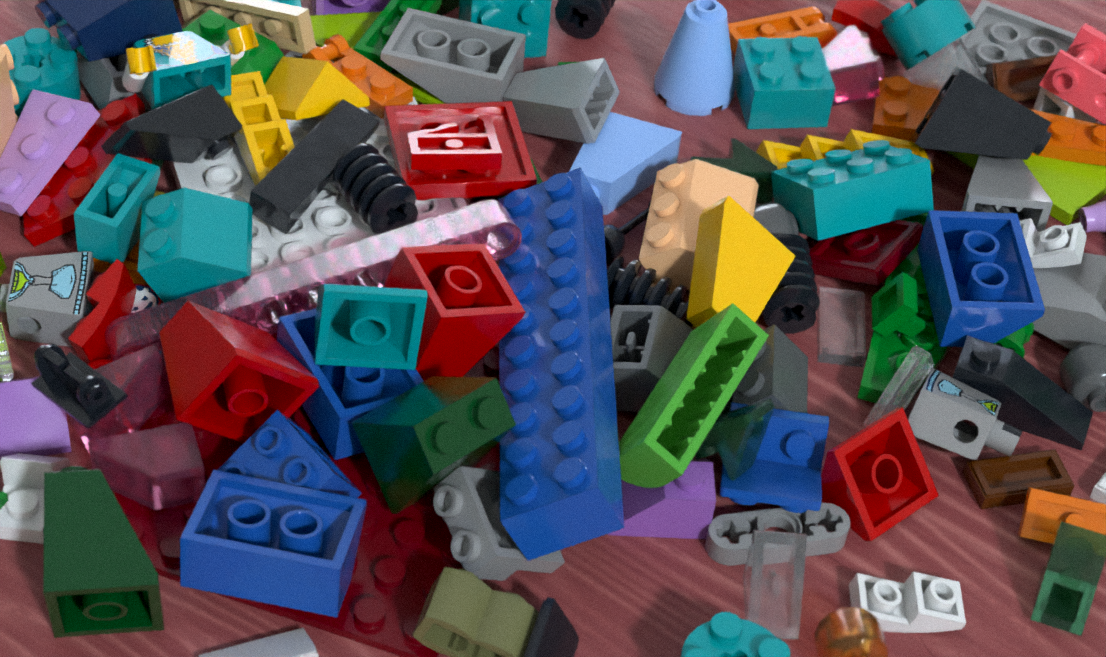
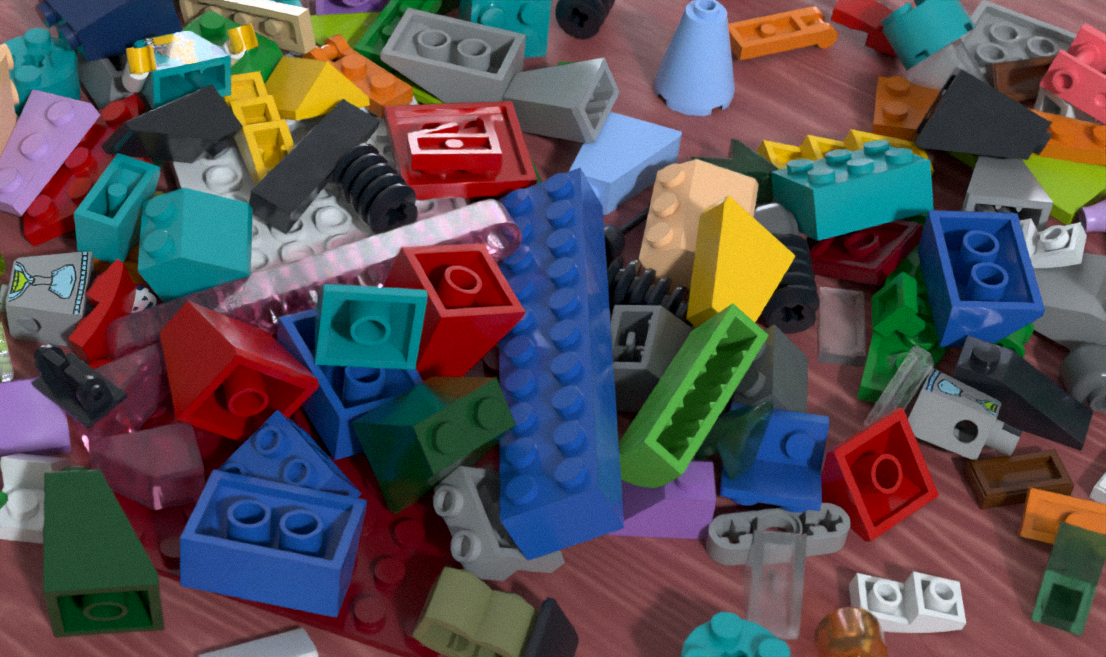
(783, 83): teal brick -> none
(853, 67): clear pink slope -> none

